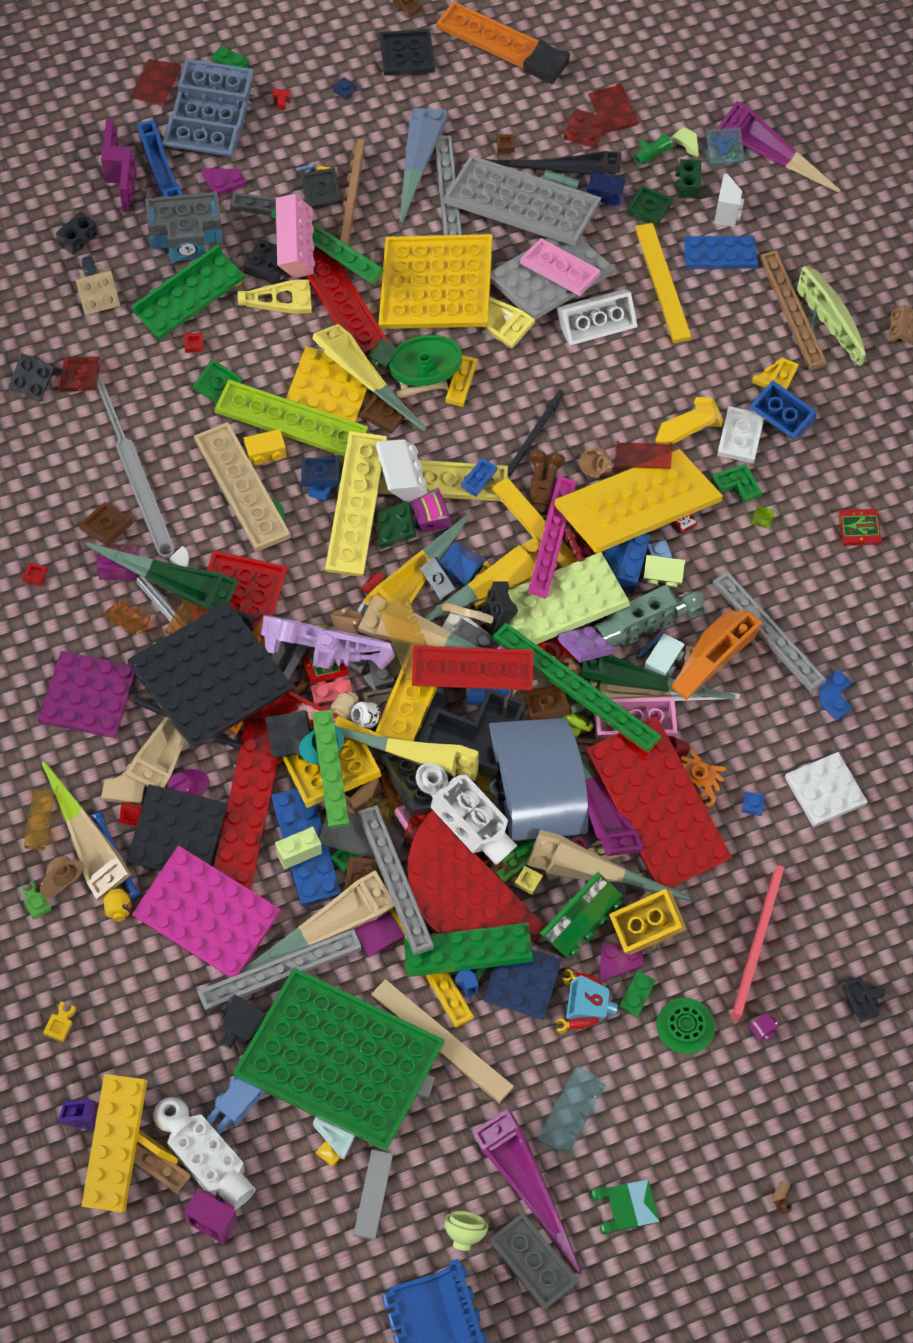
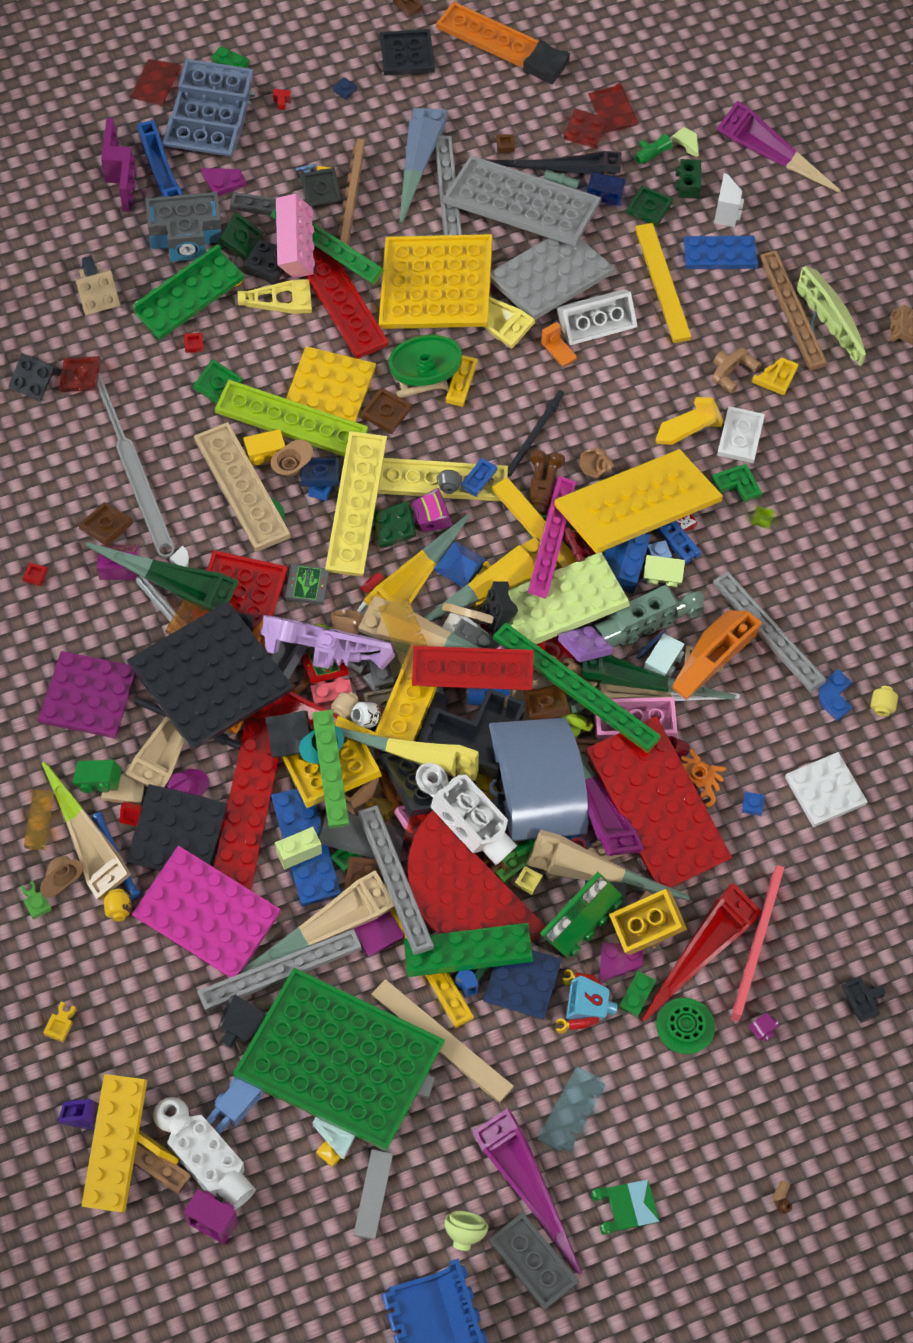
(77, 233): black brick -> none
(97, 776): none -> green brick
(127, 617): clear orange plate -> none
(240, 235): none -> dark green plate
(292, 458): none -> medium nougat piece
(307, 584): none -> tile
(345, 351): light yellow plate -> none
(381, 353): dark green brick -> none
(402, 469): white slope -> none
(438, 578): plate -> none
(449, 481): none -> dark grey cone
(556, 346): none -> orange bracket
(560, 266): bright pink plate -> none
(643, 455): clear red piece -> none
(679, 541): none -> blue plate
(722, 925): none -> red plate
(724, 146): clear light blue tile -> none
(727, 363): none -> medium nougat connector
(784, 410): blue slope -> none
(859, 527): tile -> none
(884, 701): none -> light yellow head

